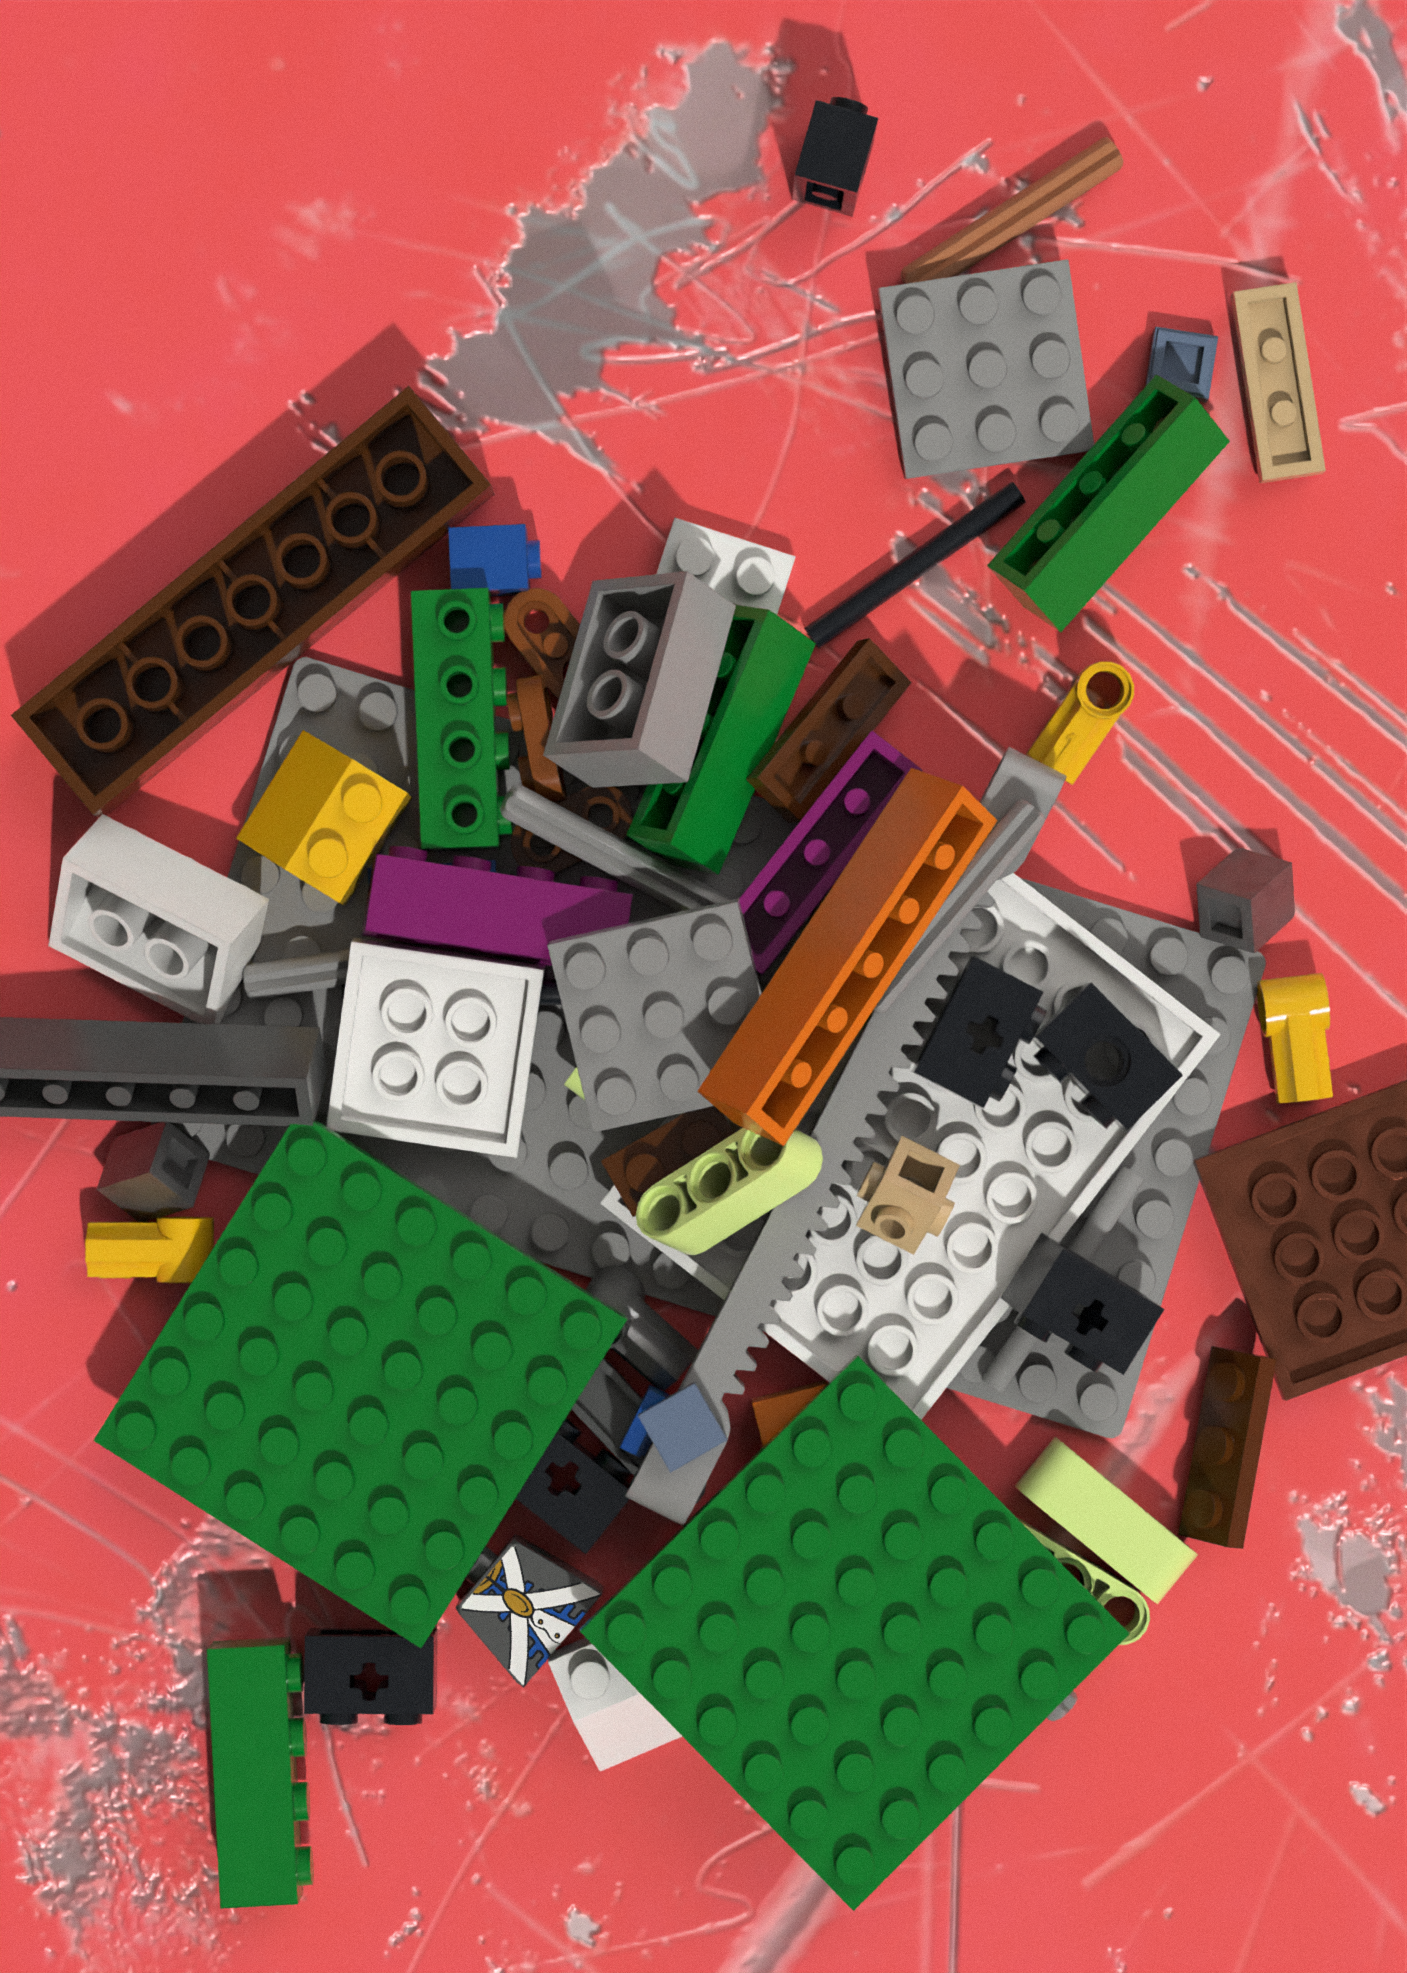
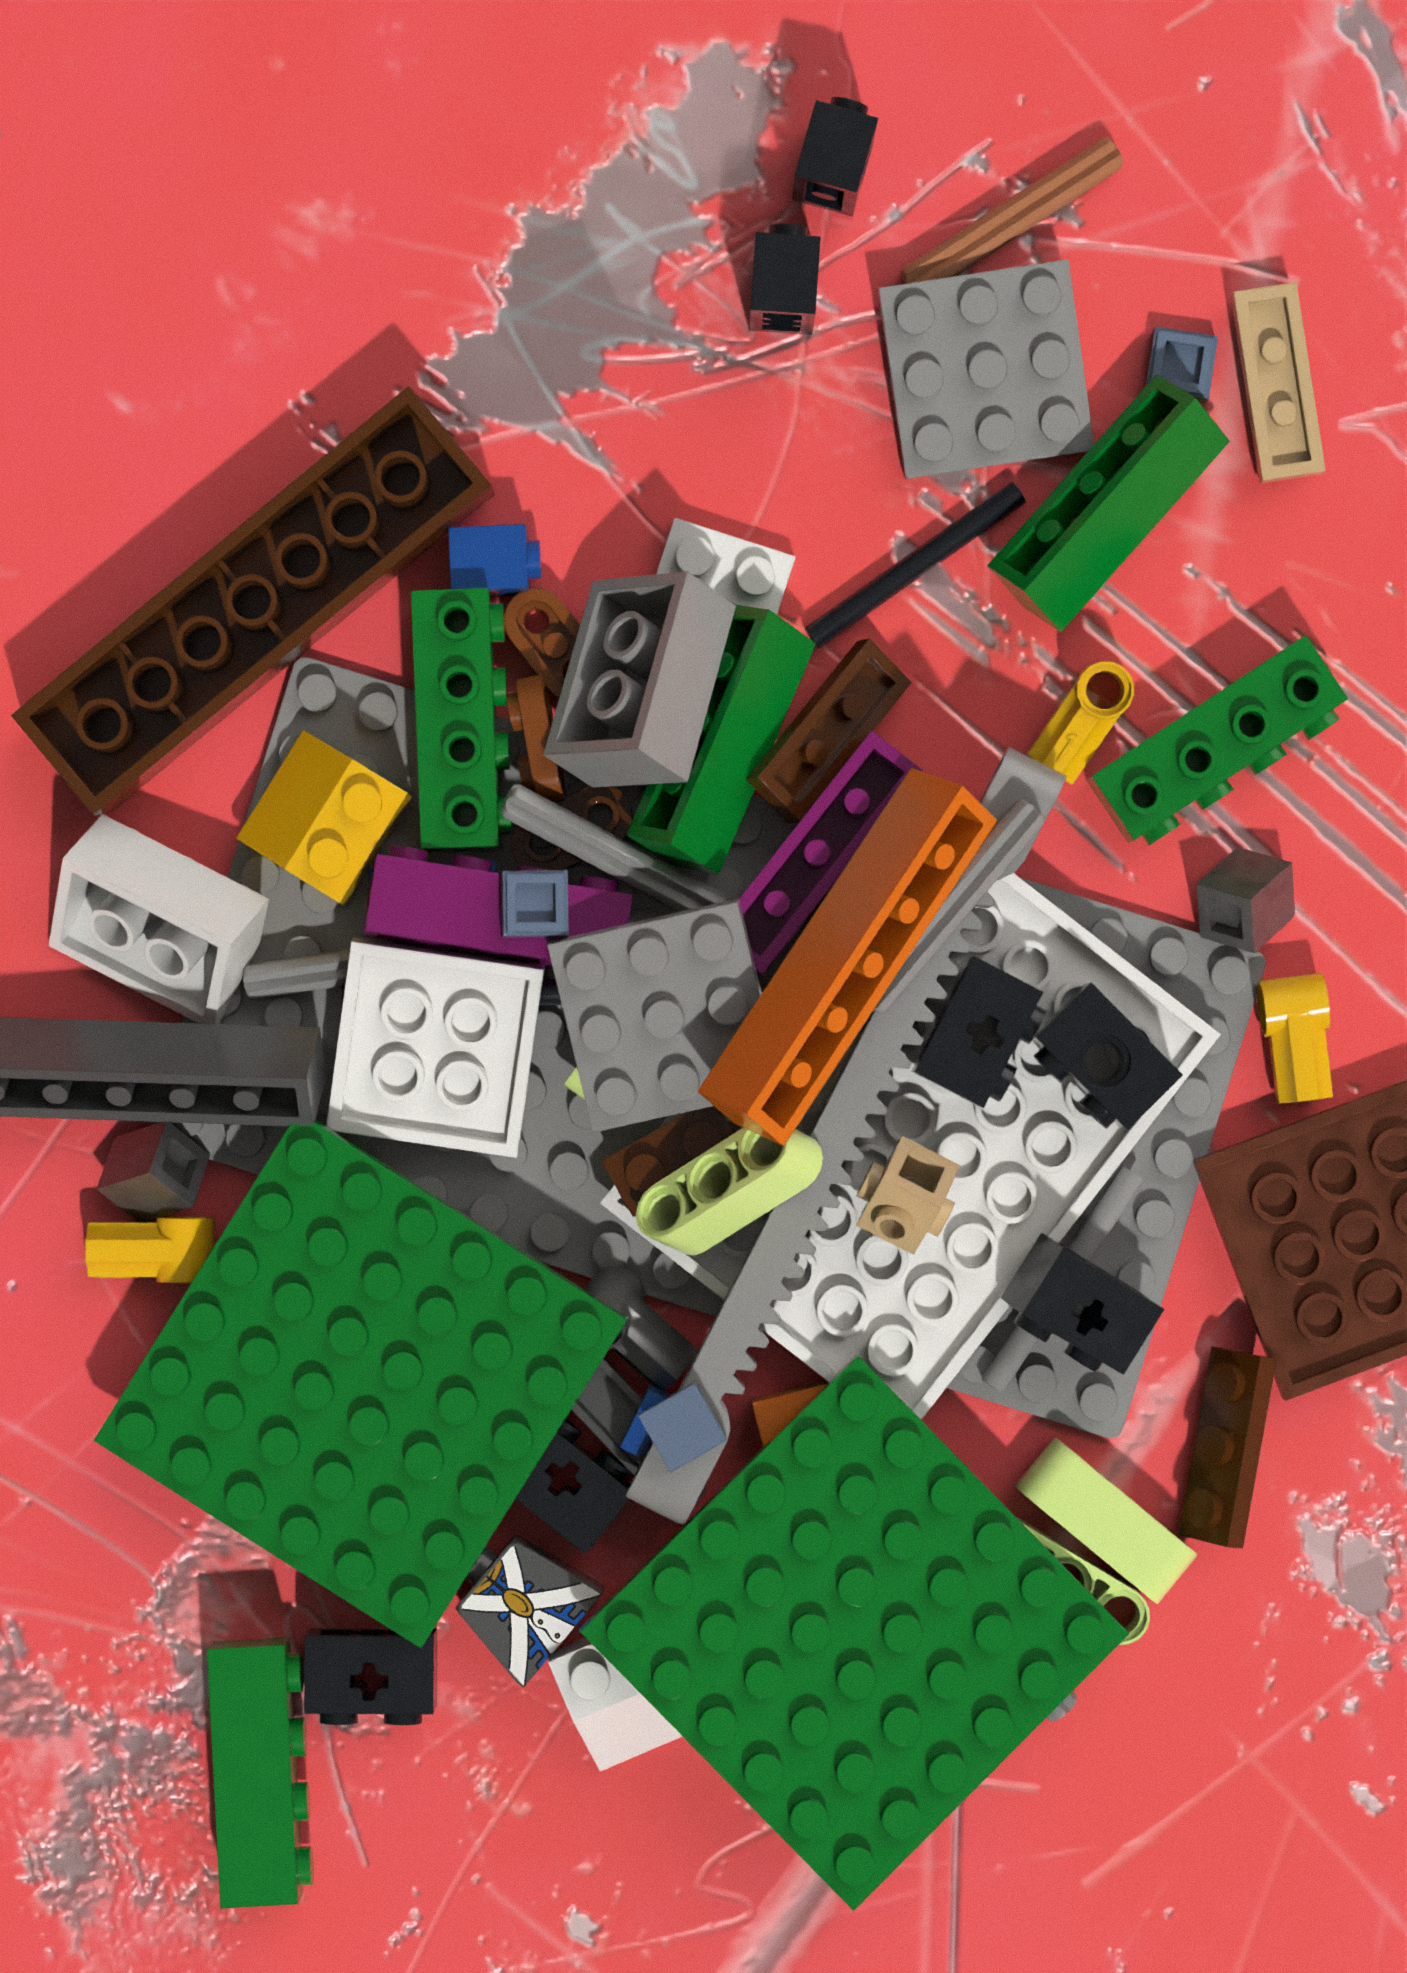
(534, 903): none -> sand blue tile
(784, 280): none -> black brick
(1217, 740): none -> green brick

